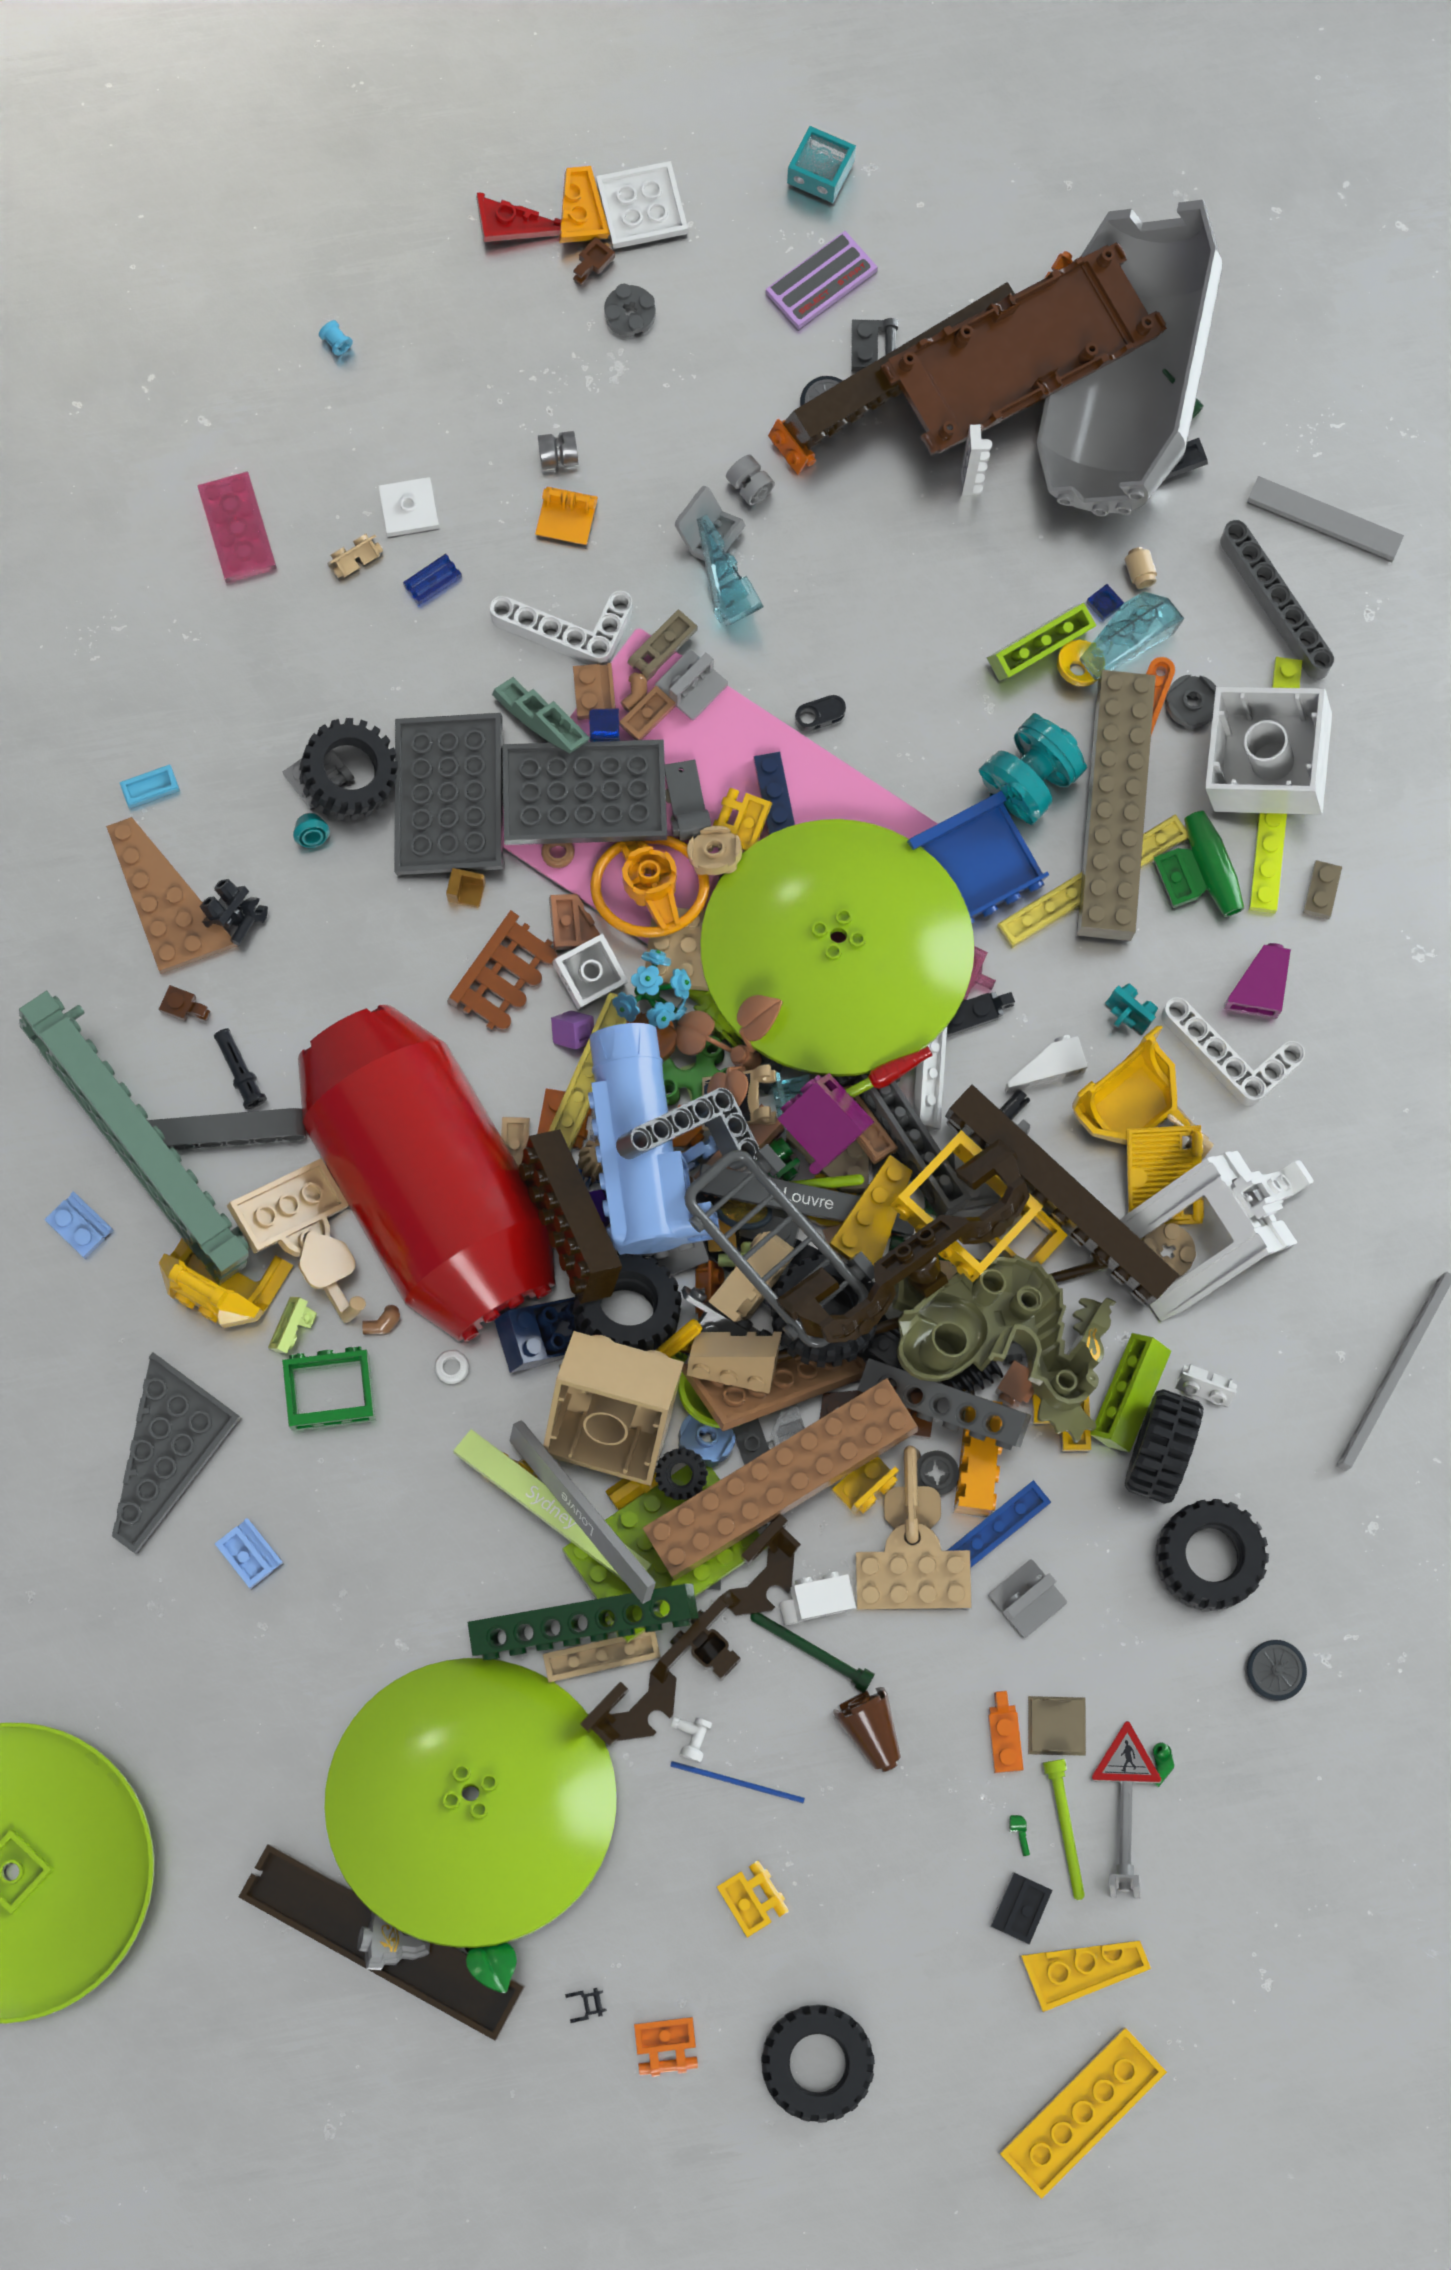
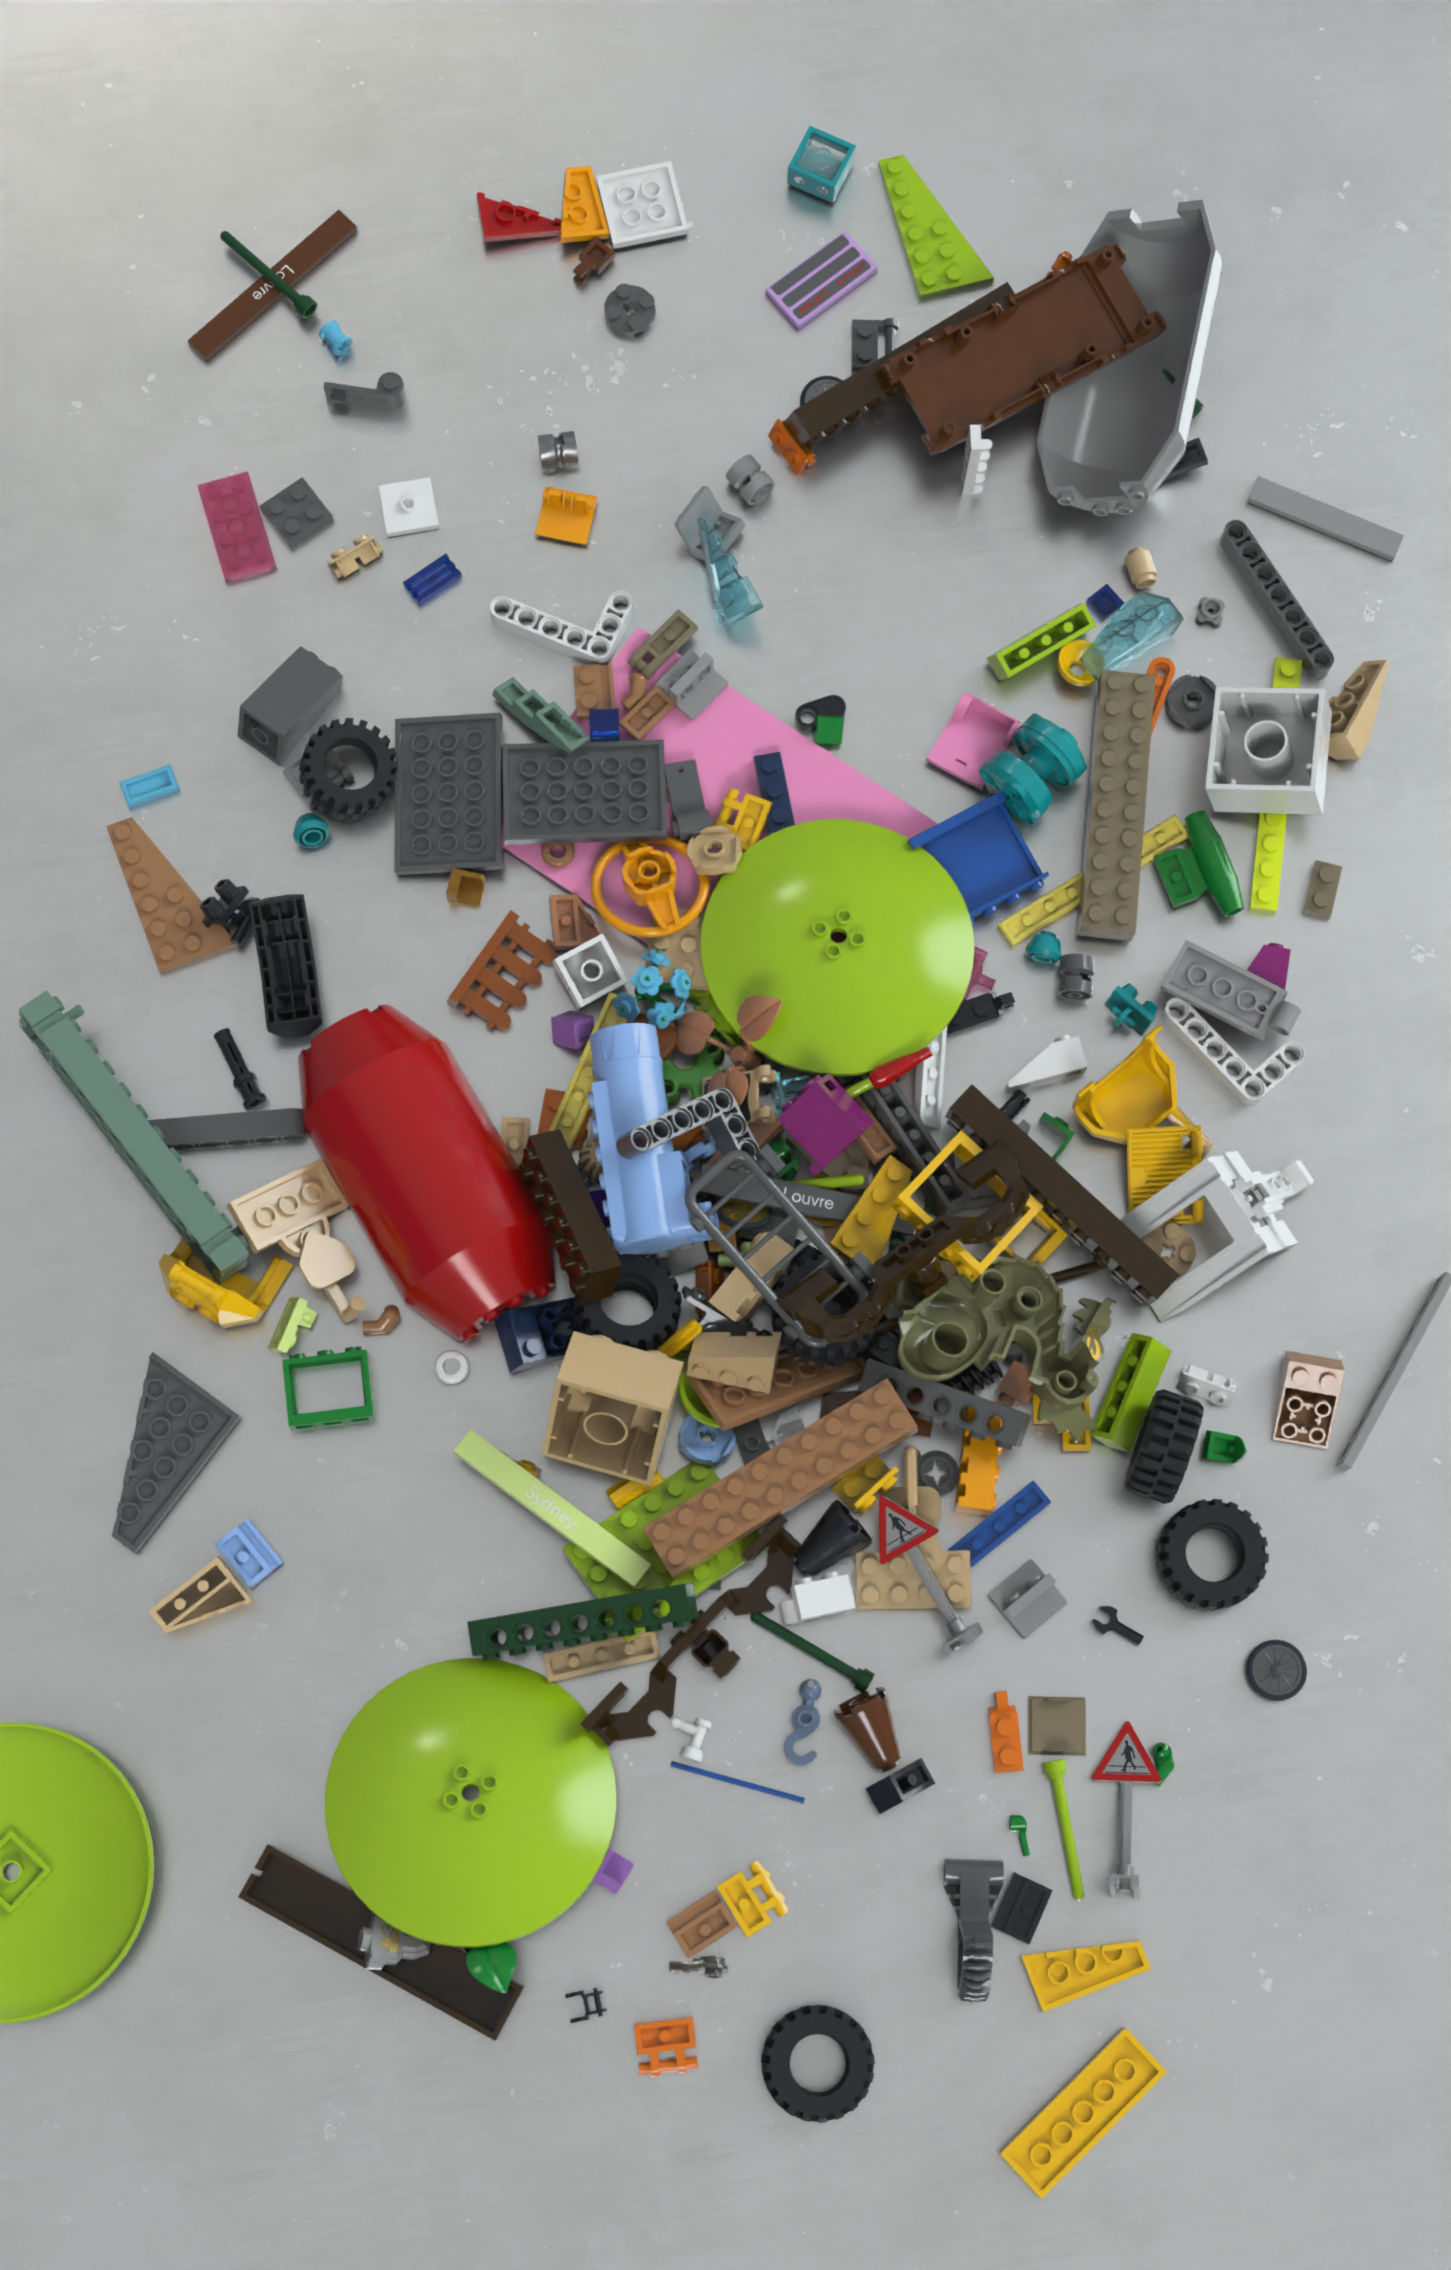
(79, 1225): light blue plate -> none
(181, 1003): reddish brown plate -> none
(200, 1597): none -> tan wedge
(263, 293): none -> reddish brown tile
(286, 965): none -> black piece
(288, 704): none -> dark grey slope
(296, 513): none -> dark grey plate
(304, 305): none -> dark green piece
(387, 395): none -> dark grey door
(582, 1512): light grey tile -> none
(613, 1871): none -> medium lavender panel
(664, 1479): black tyre -> none
(701, 1924): none -> medium nougat plate
(711, 1966): none -> clear smoke plate
(805, 1721): none -> sand blue piece
(828, 729): none -> green tile
(831, 1541): none -> black cone
(900, 1785): none -> black slope
(901, 1533): none -> light grey piece
(933, 245): none -> lime wing
(972, 738): none -> bright pink door
(972, 1892): none -> dark grey arm
(1044, 948): none -> teal cone
(1059, 1128): none -> green bracket
(1076, 976): none -> dark grey wheel
(1116, 1626): none -> black bar
(1214, 604): none -> light grey plate
(1223, 1447): none -> green plate
(1229, 992): none -> light grey hinge
(1307, 1399): none -> medium nougat slope
(1356, 710): none -> tan wedge

